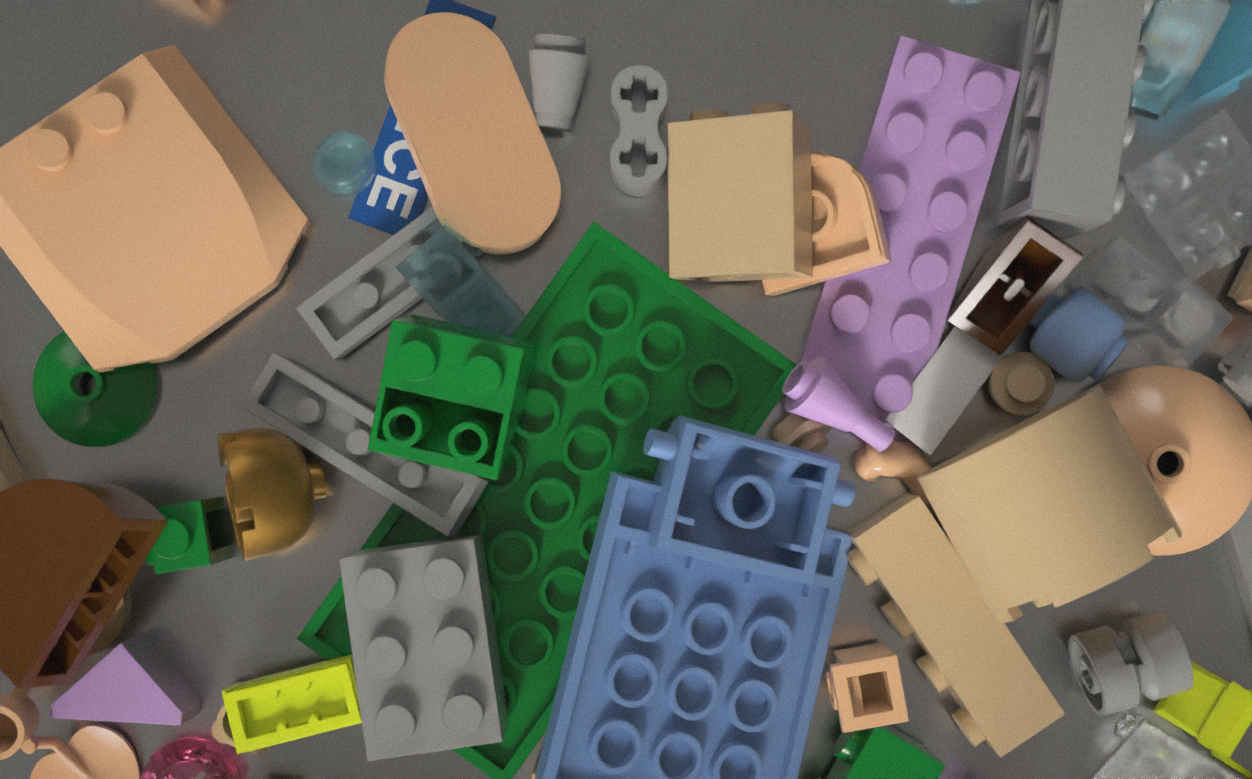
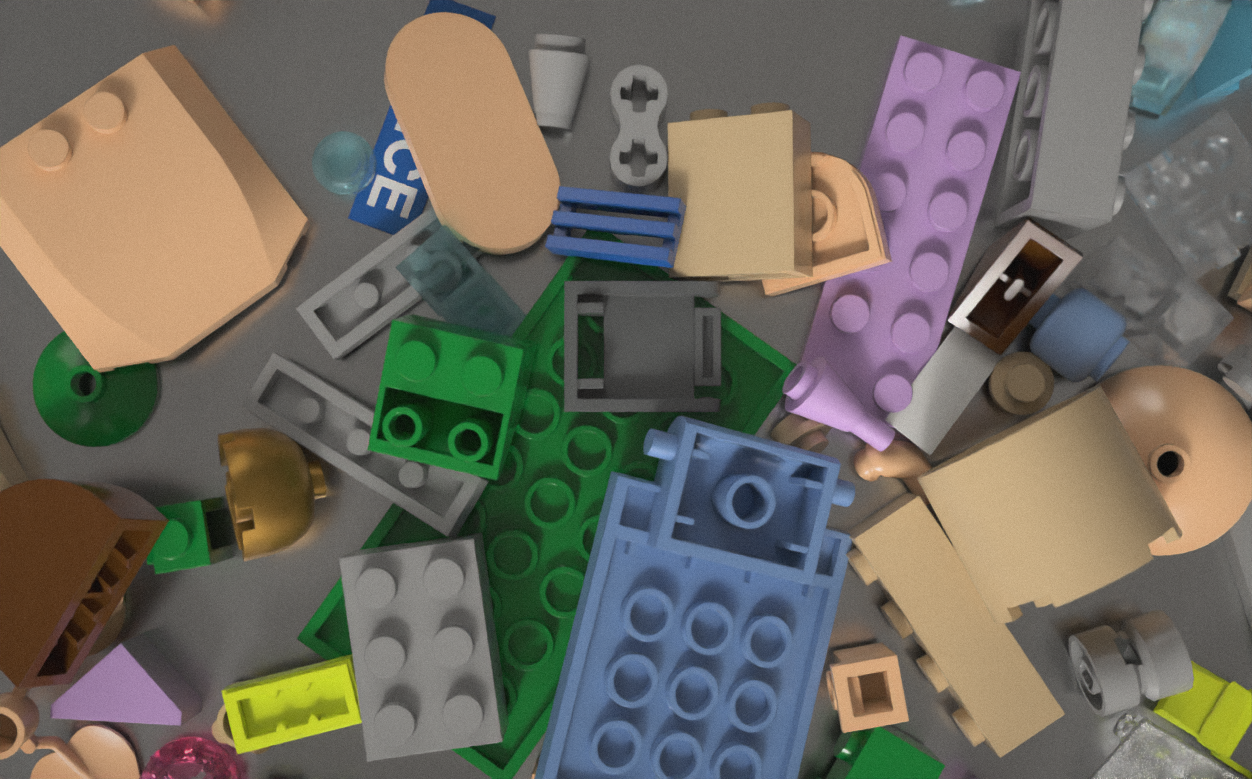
(617, 202): none -> blue tile
(652, 346): none -> dark grey container

